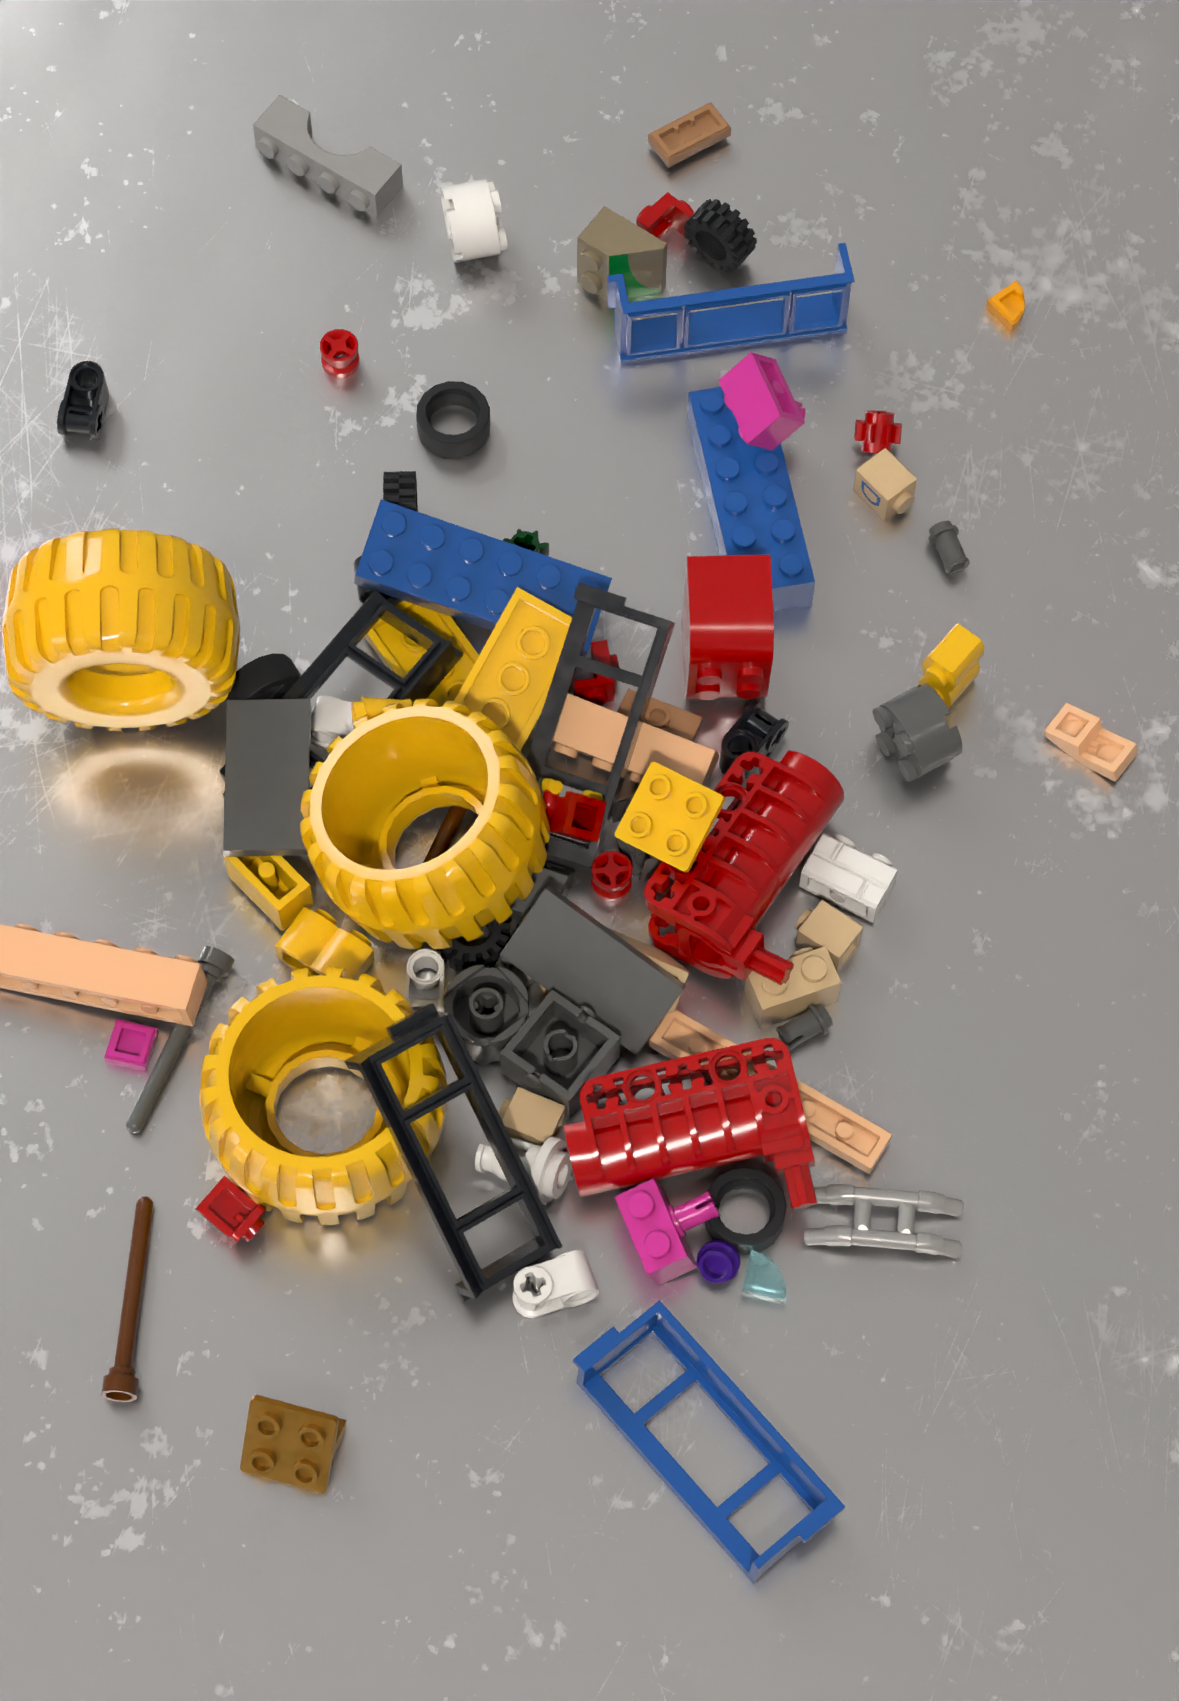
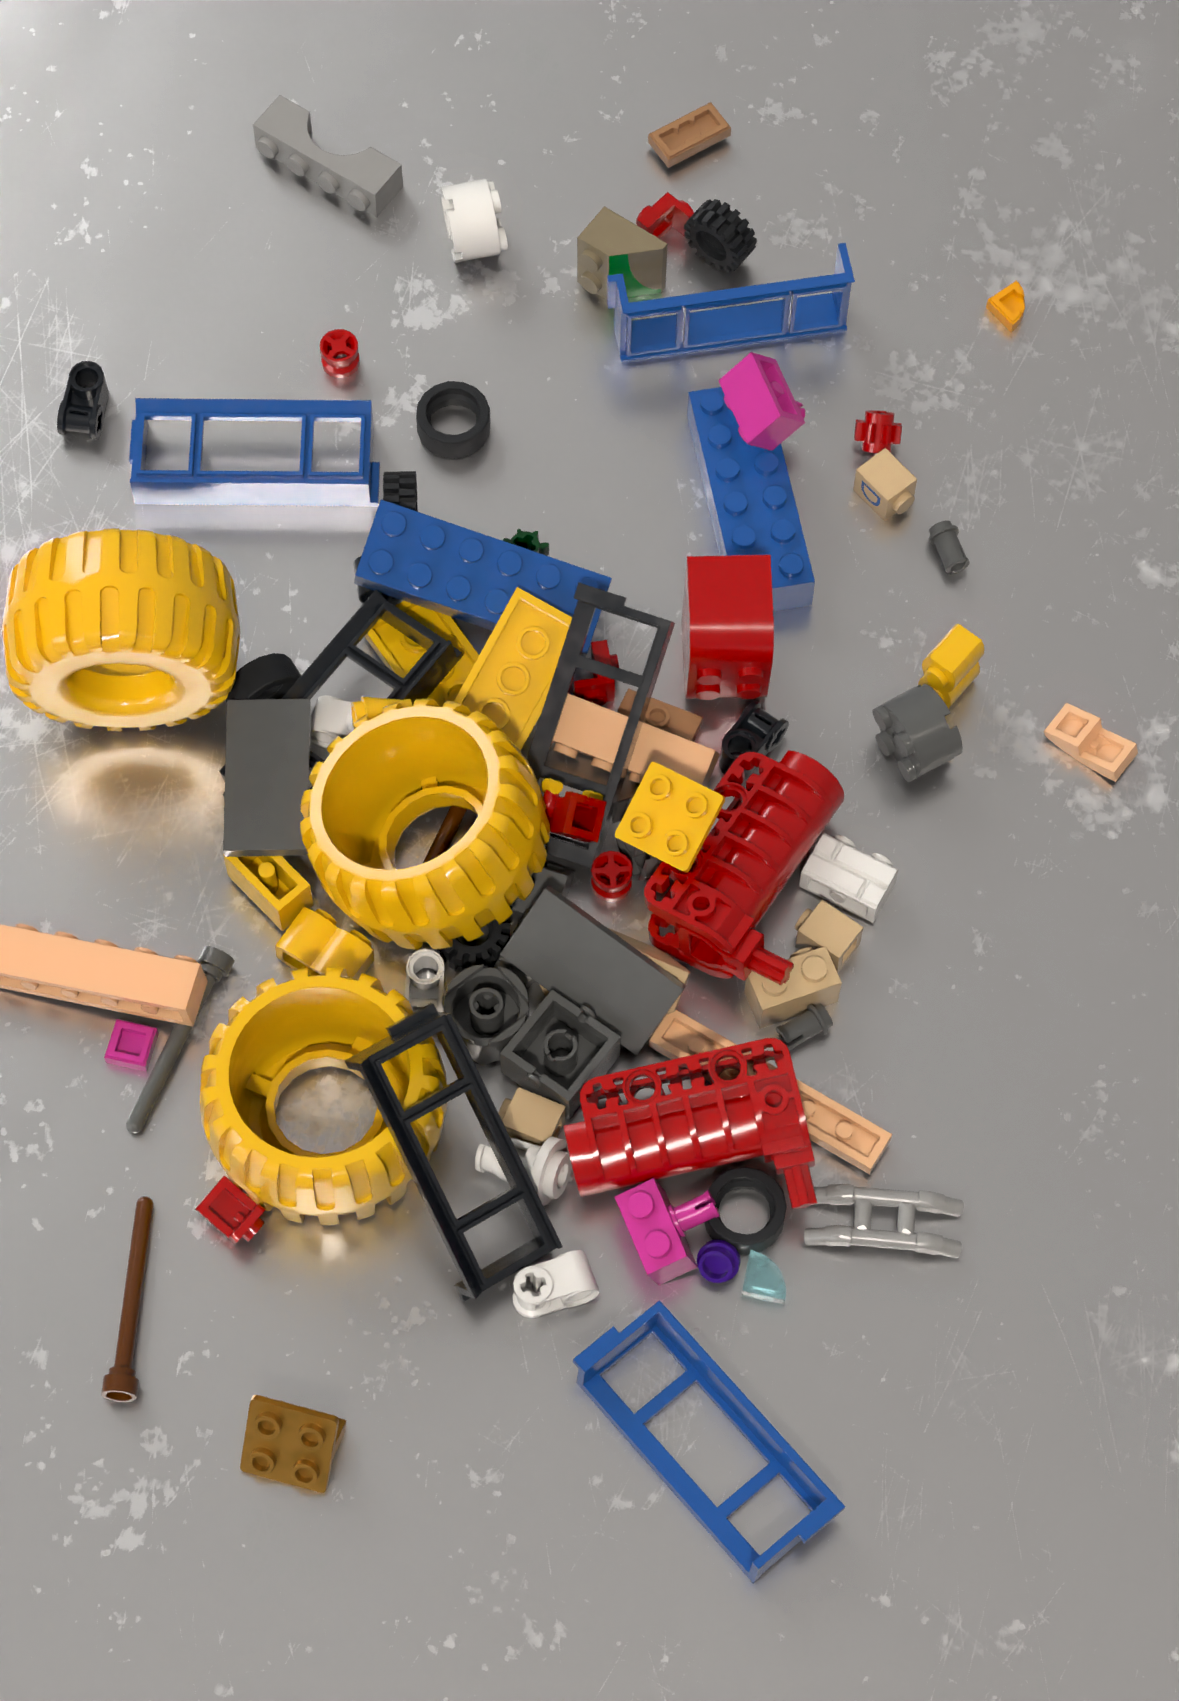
(253, 487): none -> blue piece

